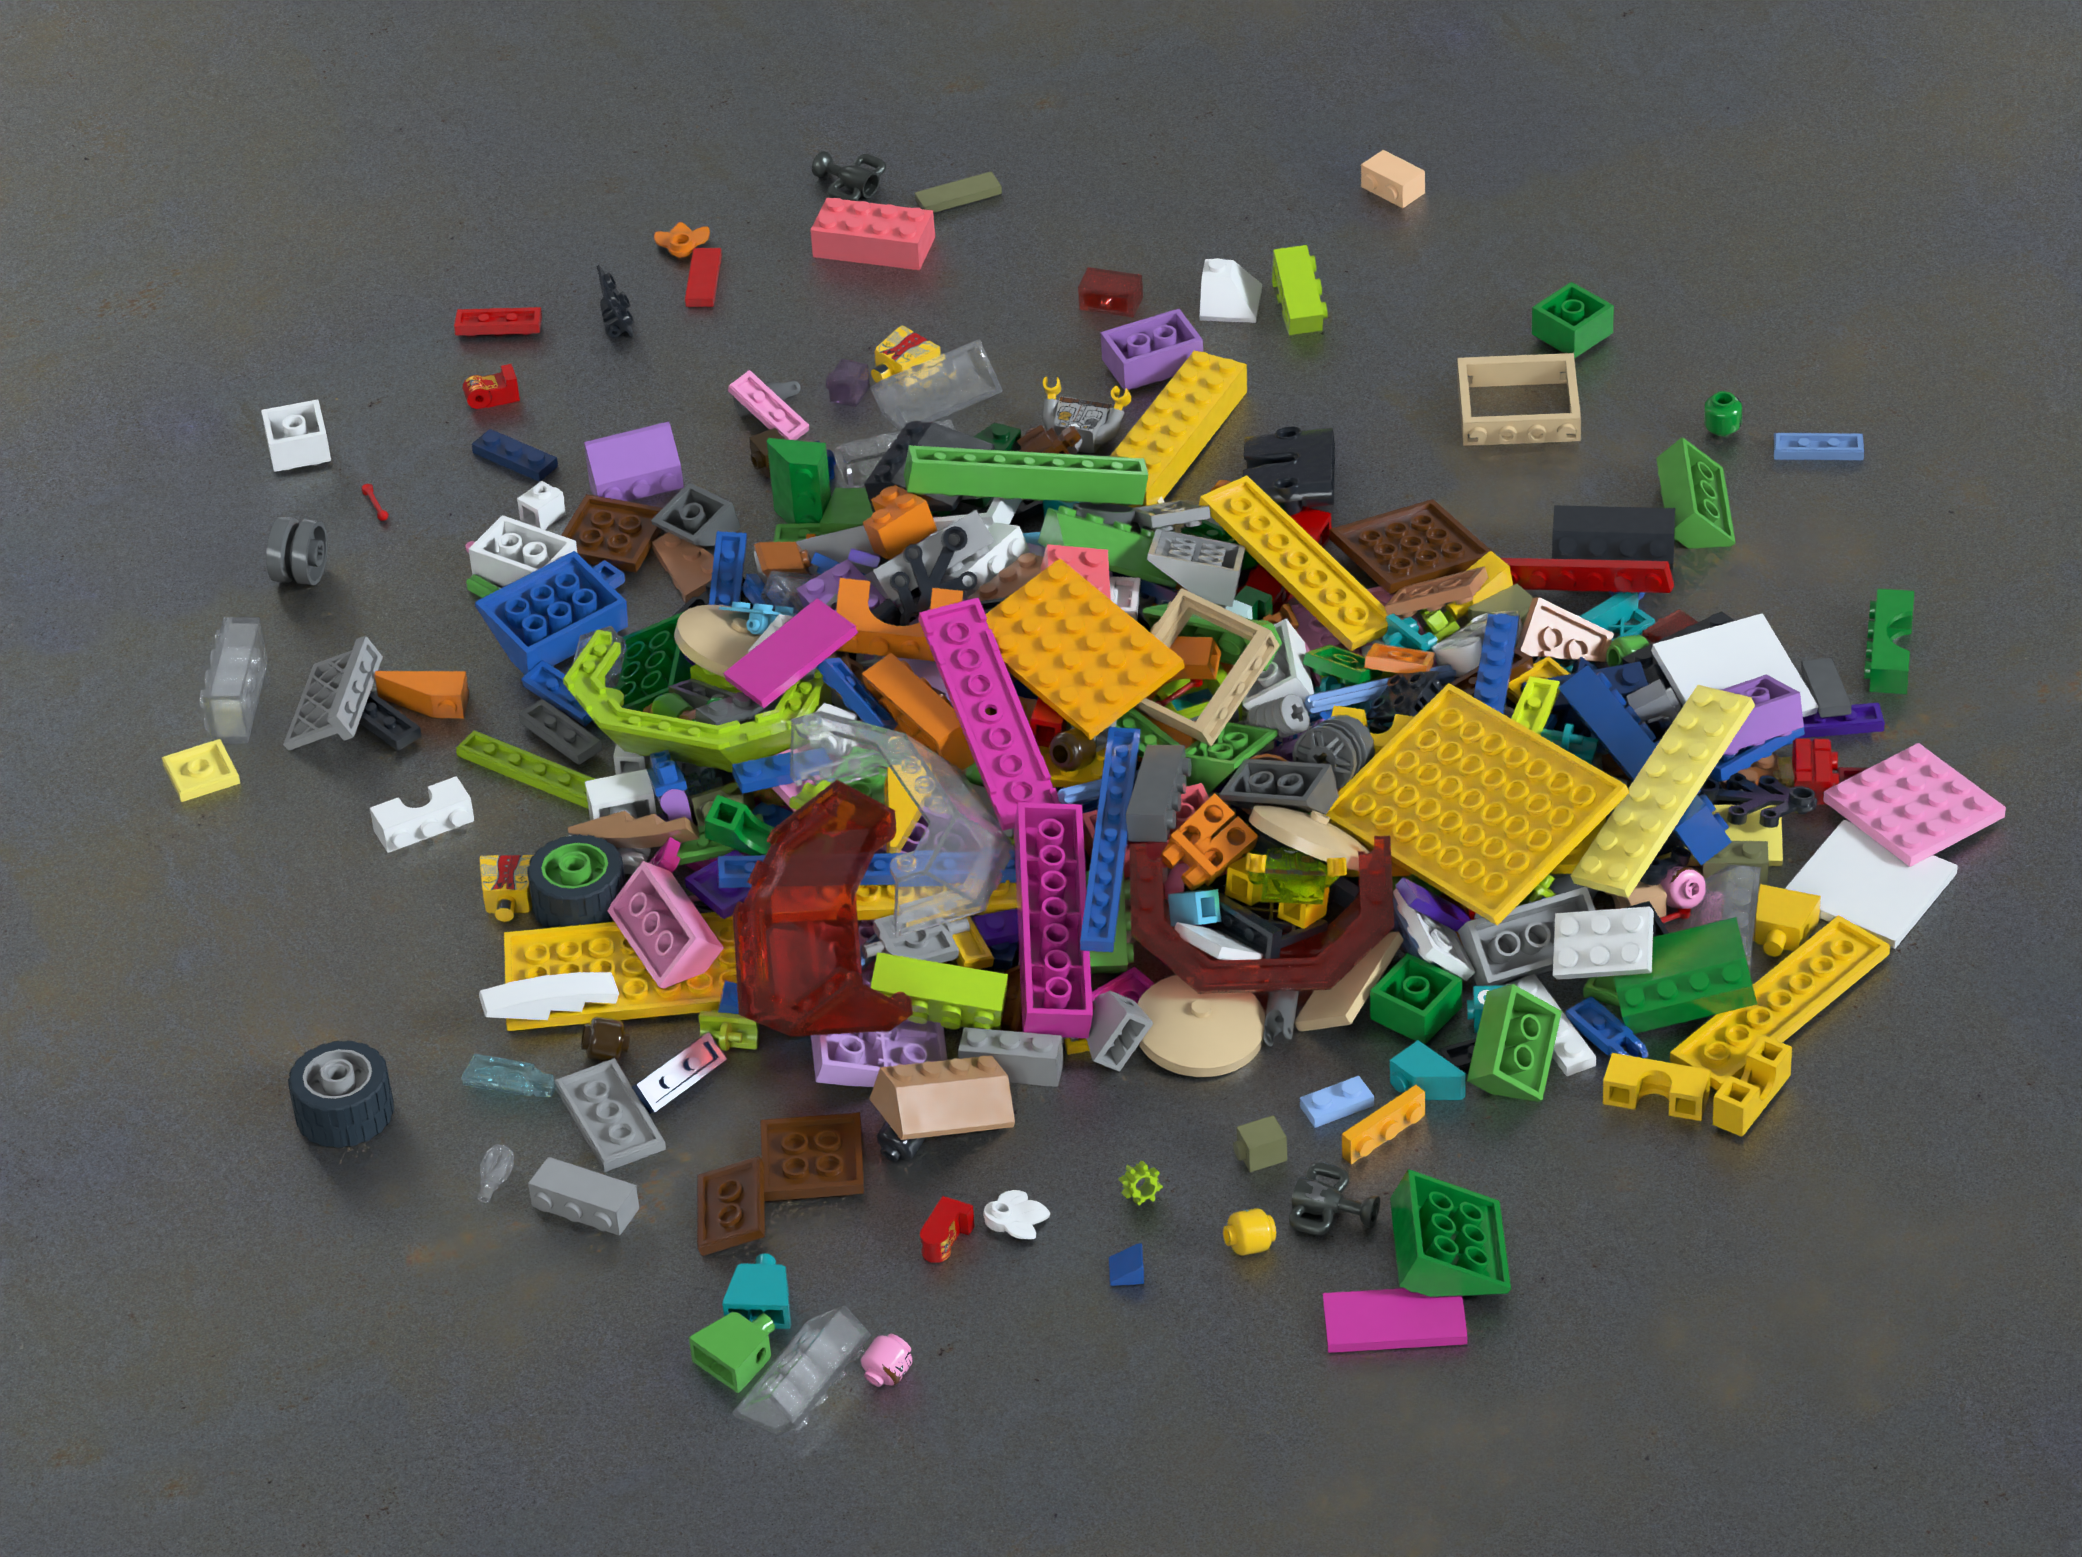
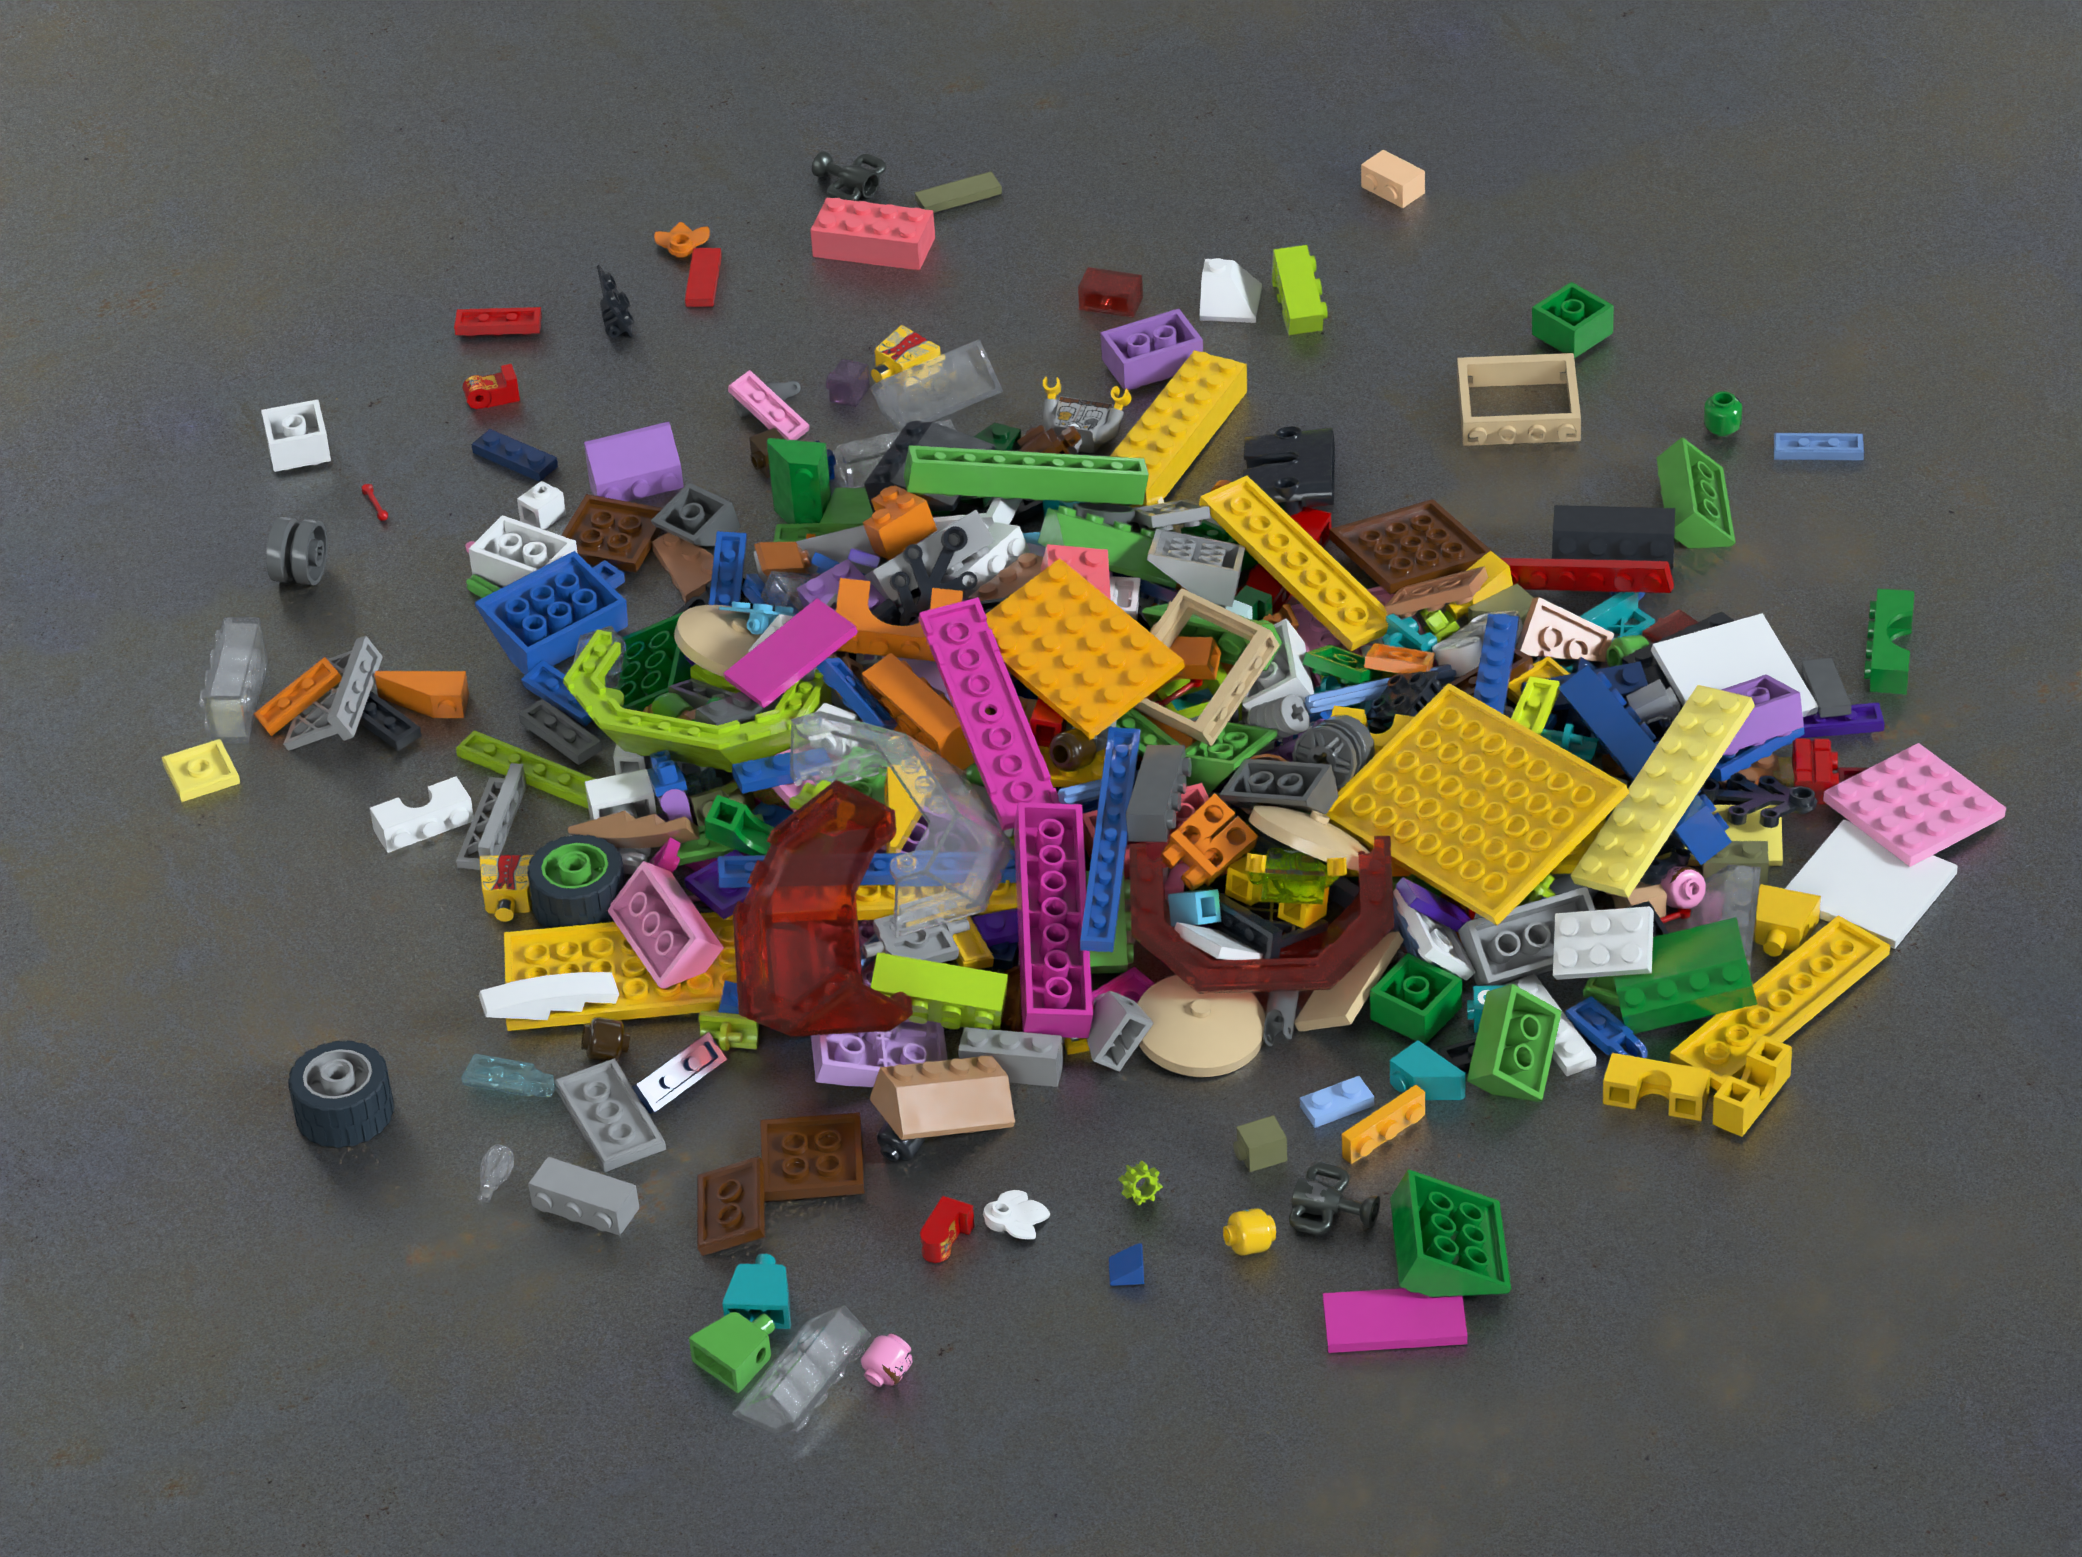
(298, 696): none -> orange tile
(500, 821): none -> light grey fence

